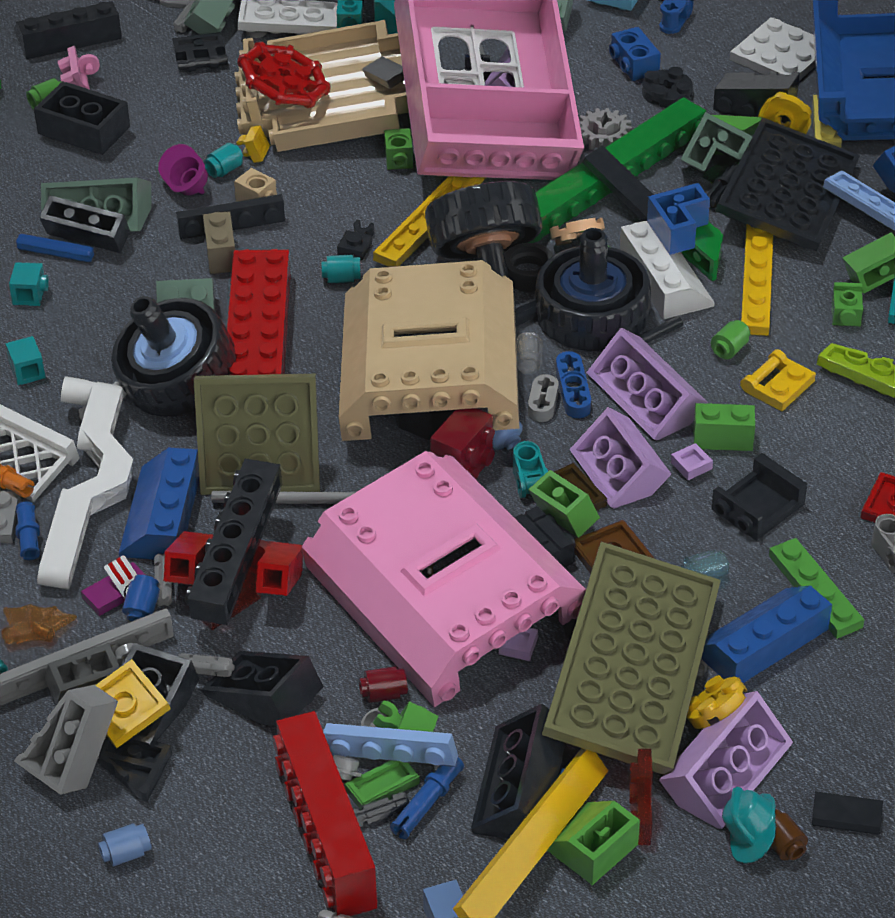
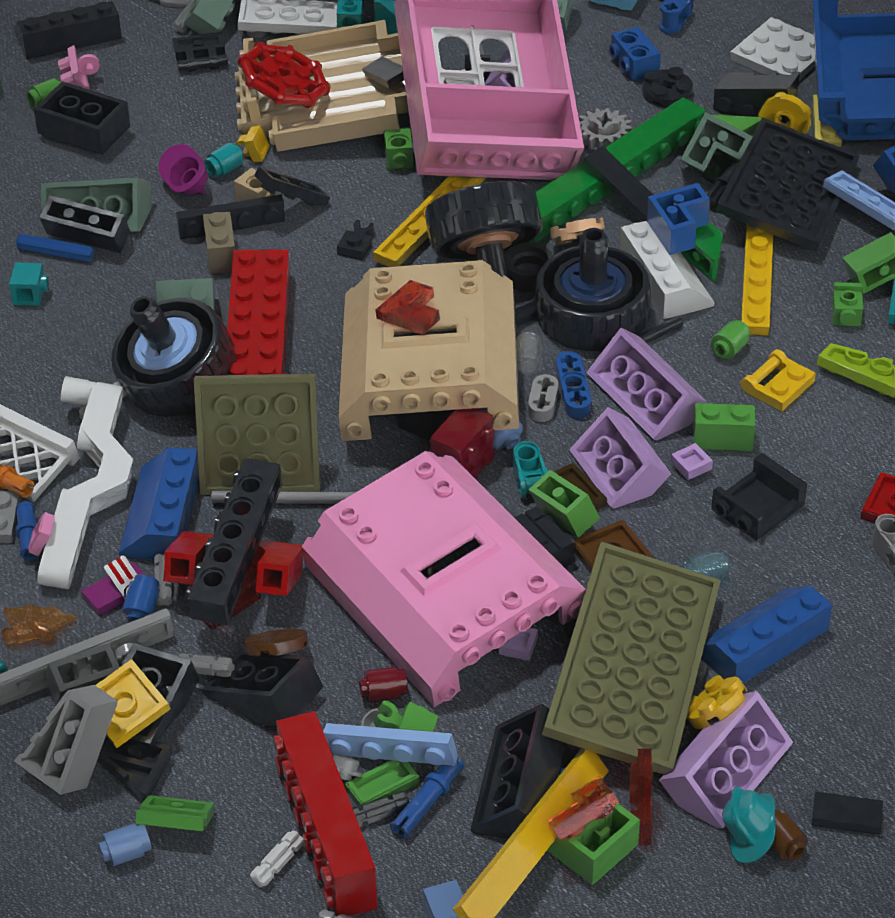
(25, 360): teal brick -> none
(41, 533): none -> bright pink tile
(175, 813): none -> bright green plate
(276, 642): none -> reddish brown tile
(277, 858): none -> white axle
(291, 187): none -> black plate
(341, 268): teal brick -> none
(408, 308): none -> clear red plate
(592, 802): none -> clear red plate
(804, 571): bright green plate -> none

